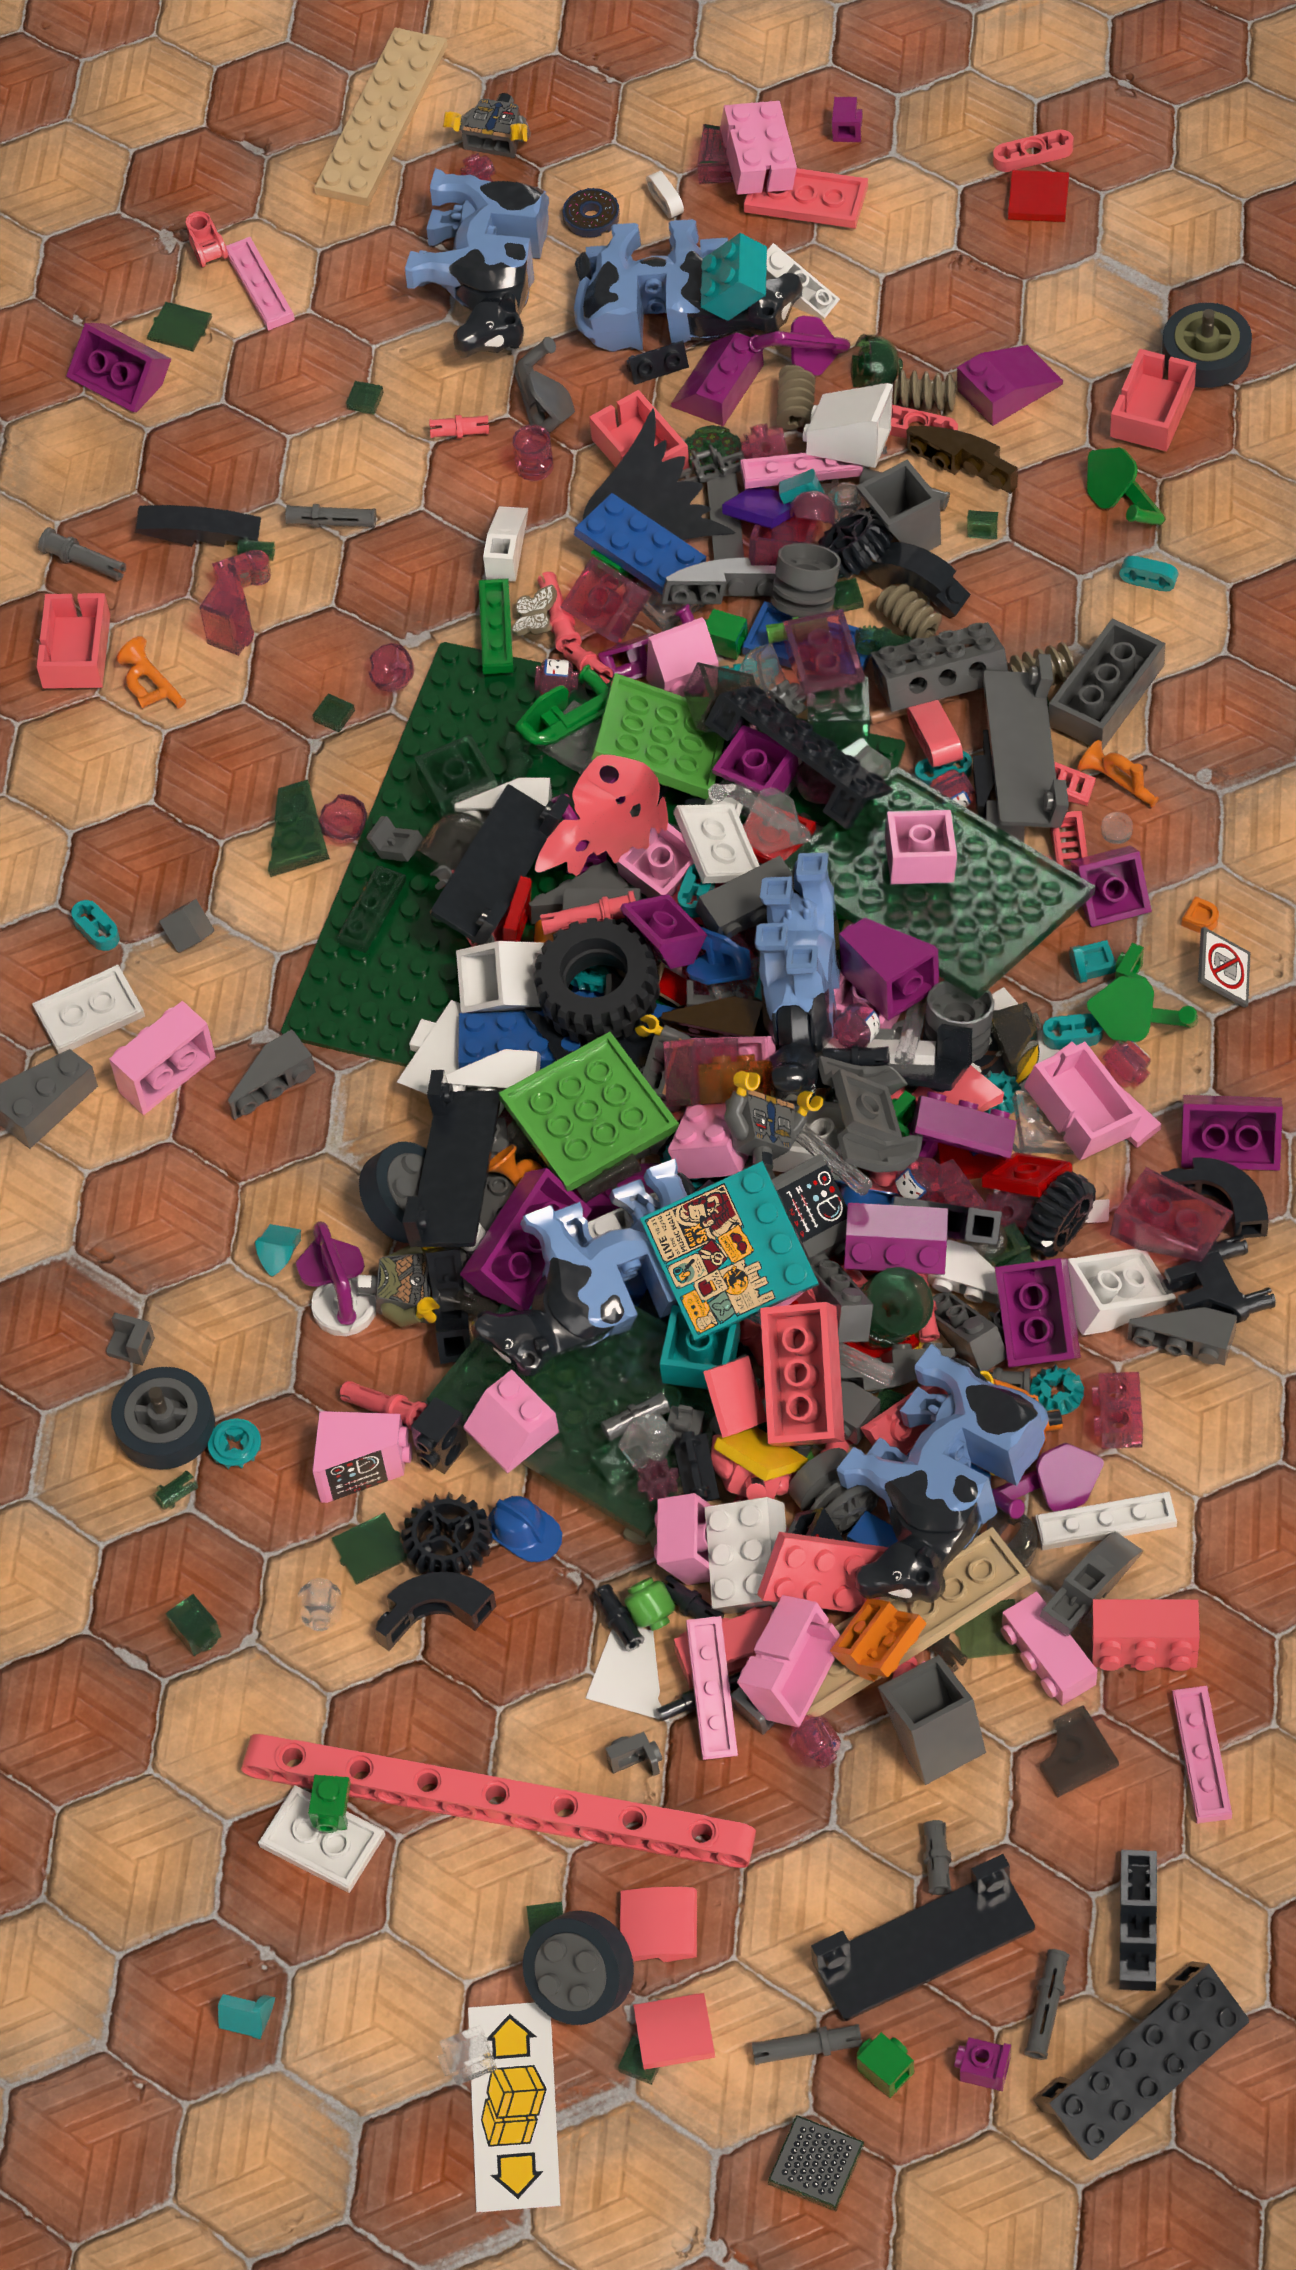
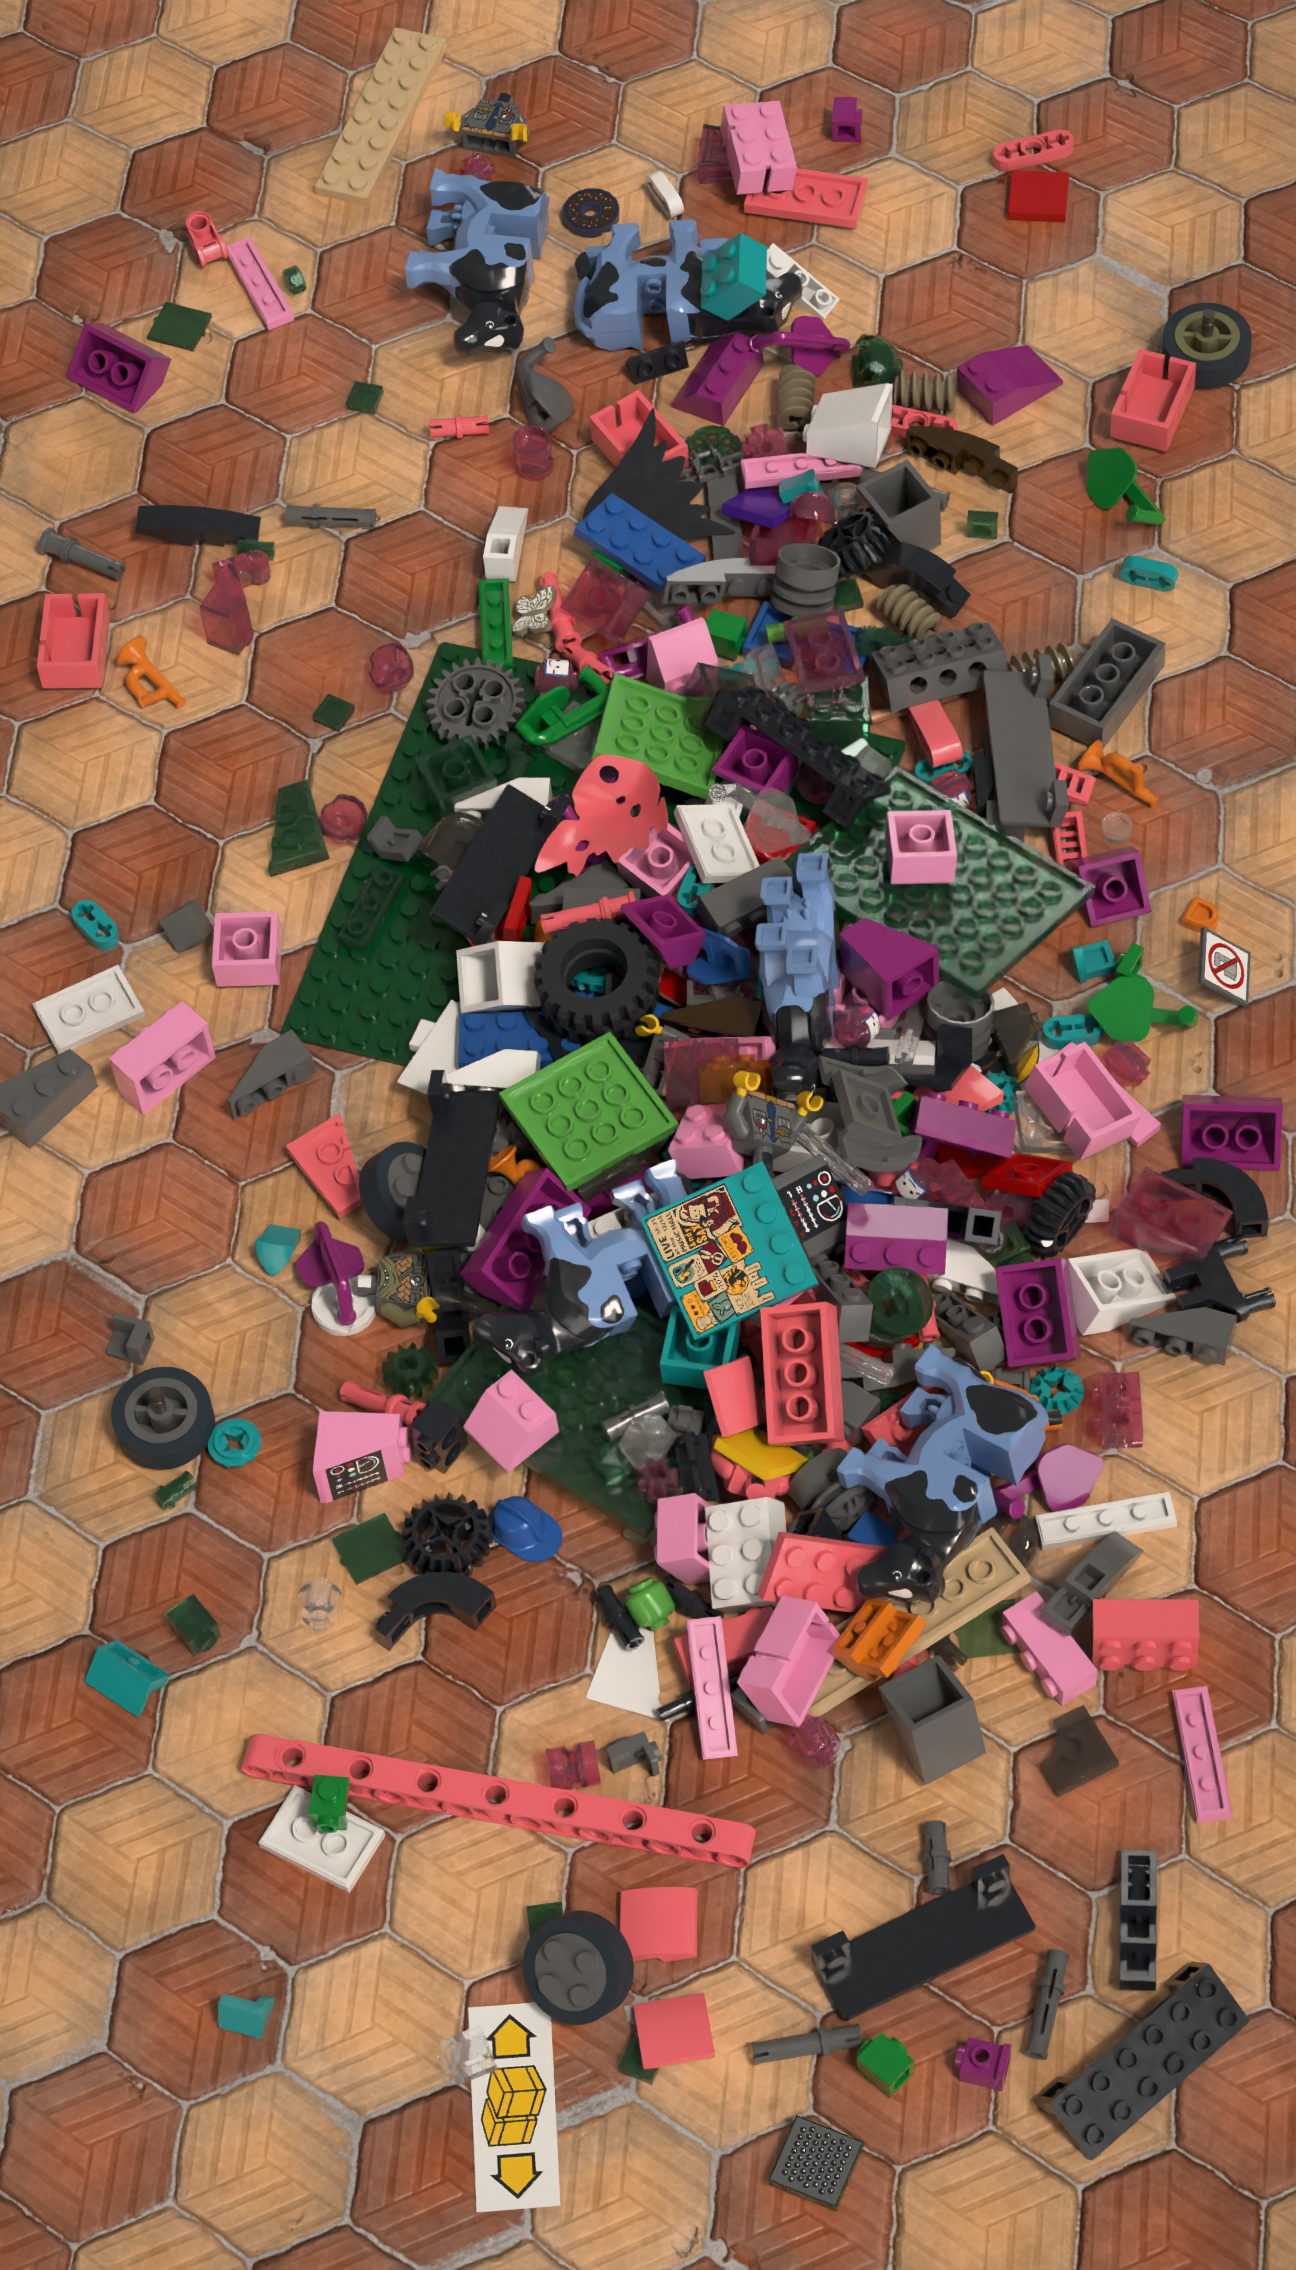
(125, 1676): none -> teal panel
(247, 949): none -> bright pink brick
(294, 280): none -> clear green tile
(329, 1165): none -> coral wing
(410, 1370): none -> clear green gear
(450, 698): none -> dark grey gear
(573, 1766): none -> clear pink wheel

